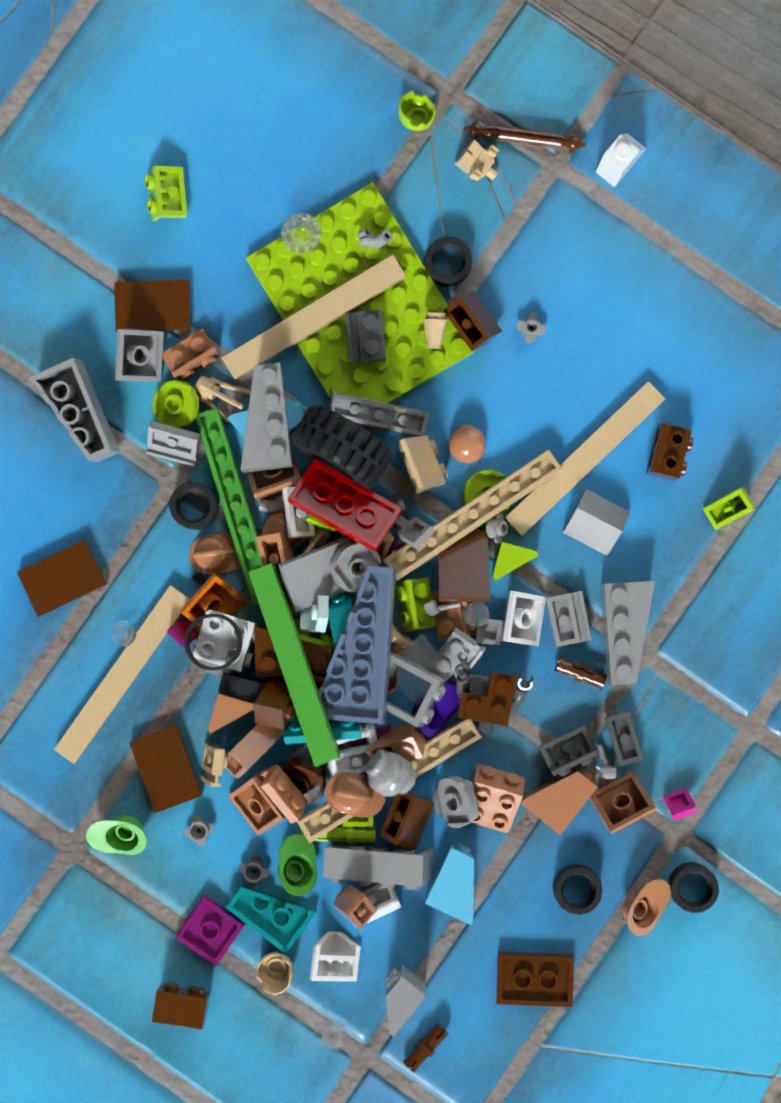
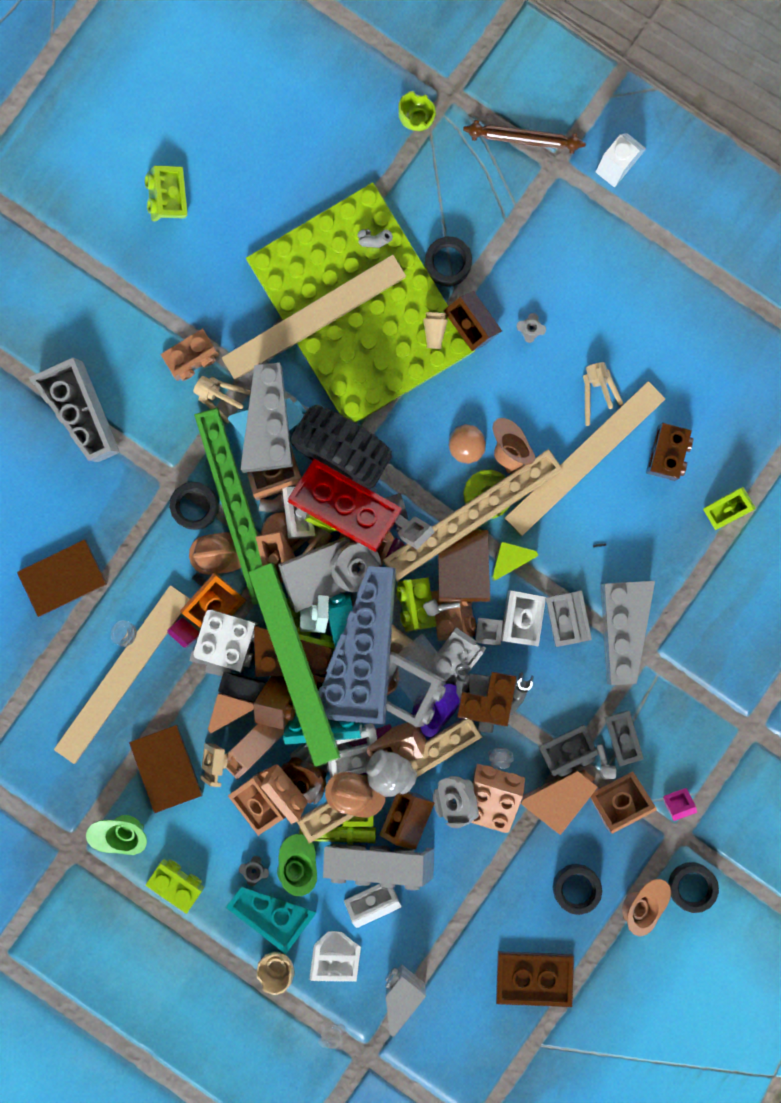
(139, 355): light grey slope -> none
(153, 305): reddish brown tile -> none
(172, 443): light grey plate -> none
(175, 885): none -> lime bracket
(176, 404): lime tile -> none
(181, 1006): reddish brown brick -> none
(187, 641): black tyre -> none
(192, 833): light grey plate -> none
(210, 930): magenta tile -> none
(303, 221): clear gear -> none
(354, 906): nougat slope -> none
(365, 336): dark grey plate -> none
(379, 414): light grey tile -> none
(422, 463): tan slope -> none
(425, 1047): reddish brown pin -> none
(454, 884): medium azure slope -> none
(475, 614): clear tile -> none
(477, 161): tan piece -> none
(497, 528): light grey plate -> none
(500, 758): none -> clear plate
(512, 446): none -> nougat piece
(580, 672): reddish brown pin -> none
(596, 522): slope -> none
(599, 376): none -> tan plant

